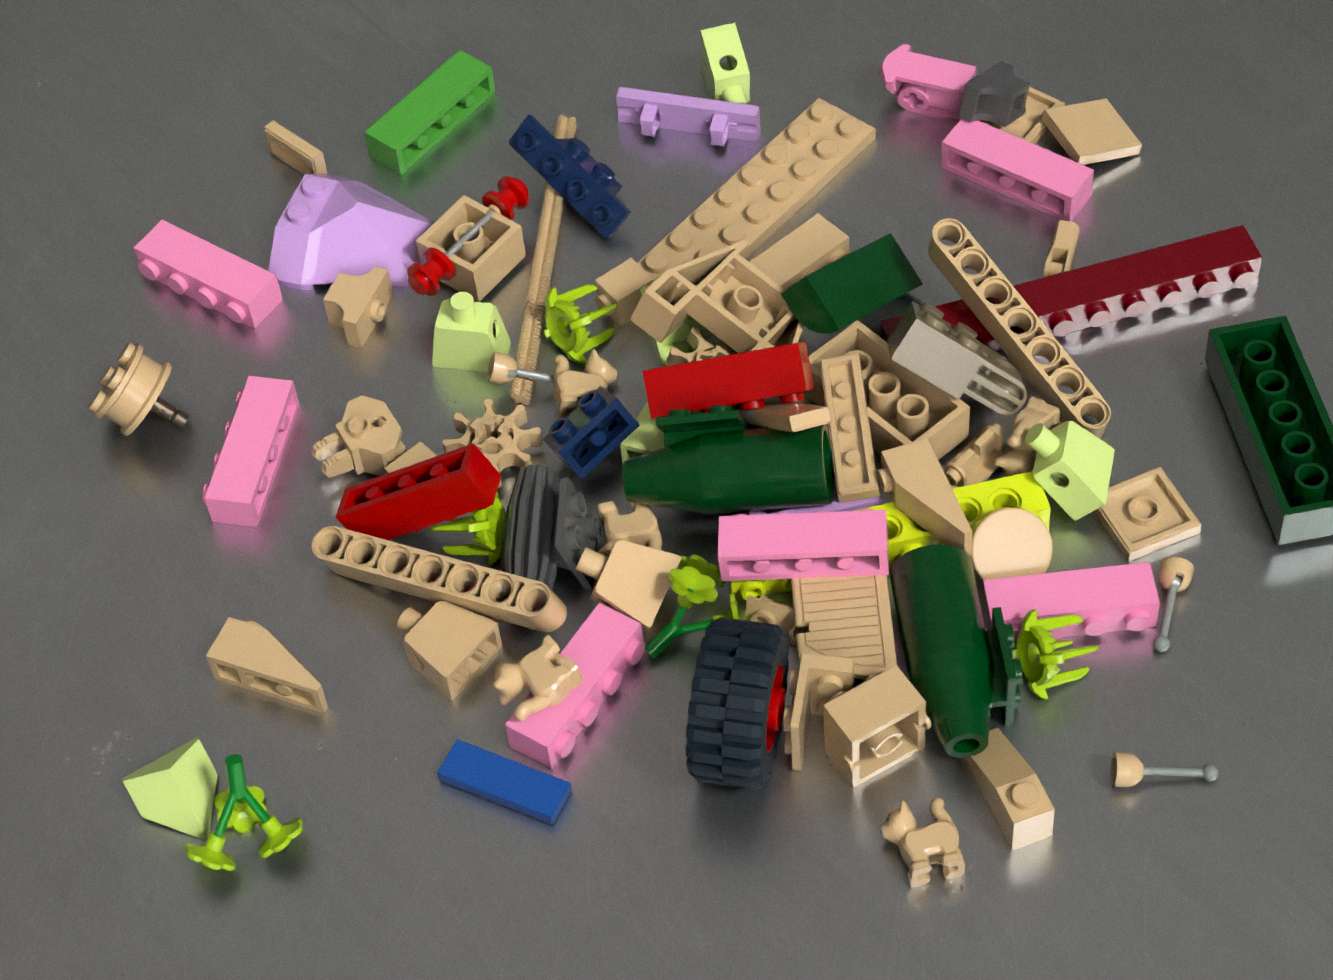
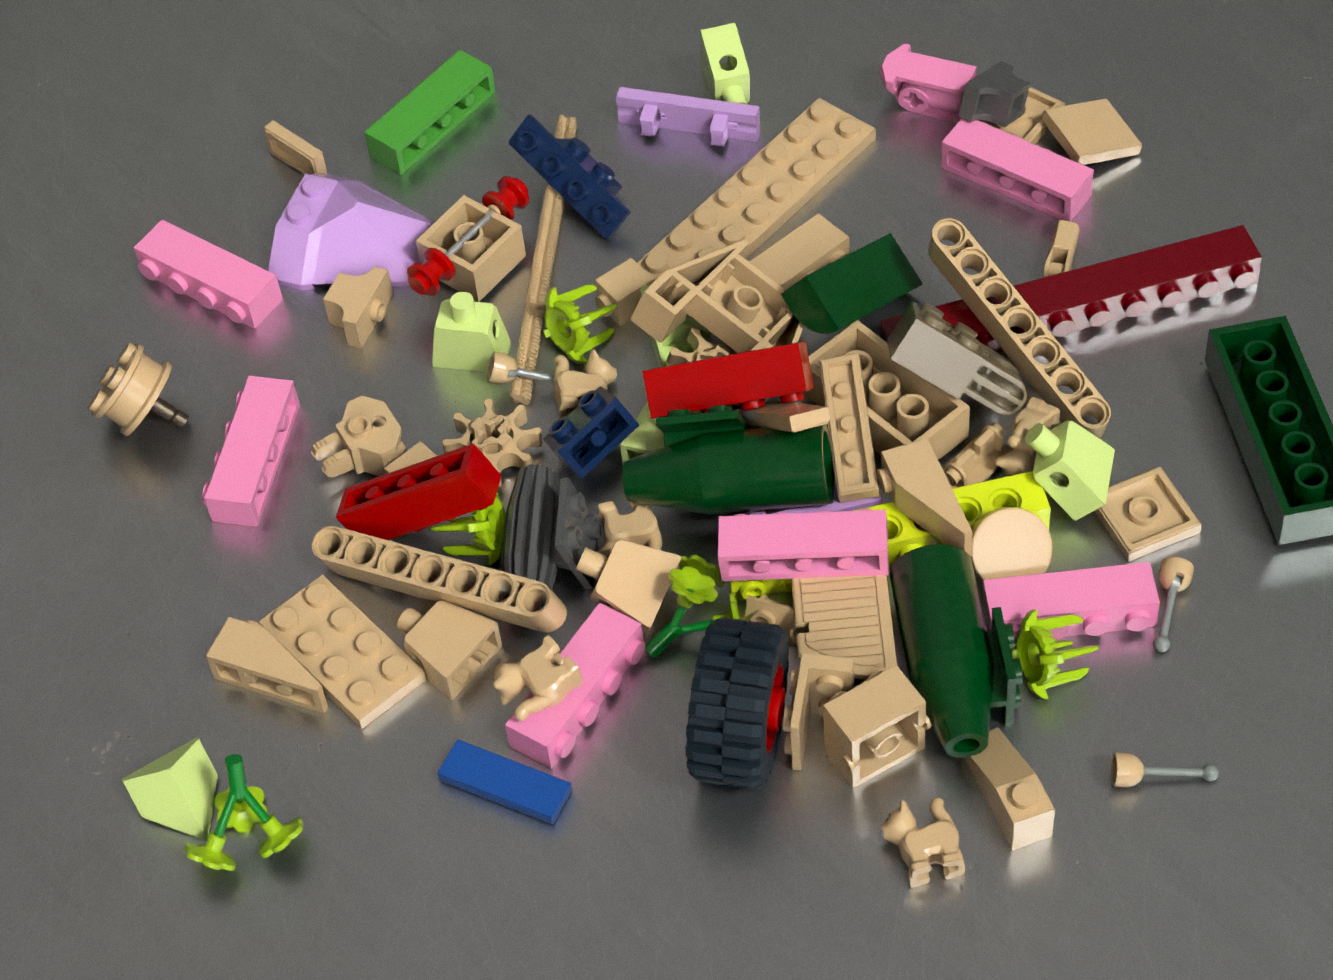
(344, 651): none -> tan plate

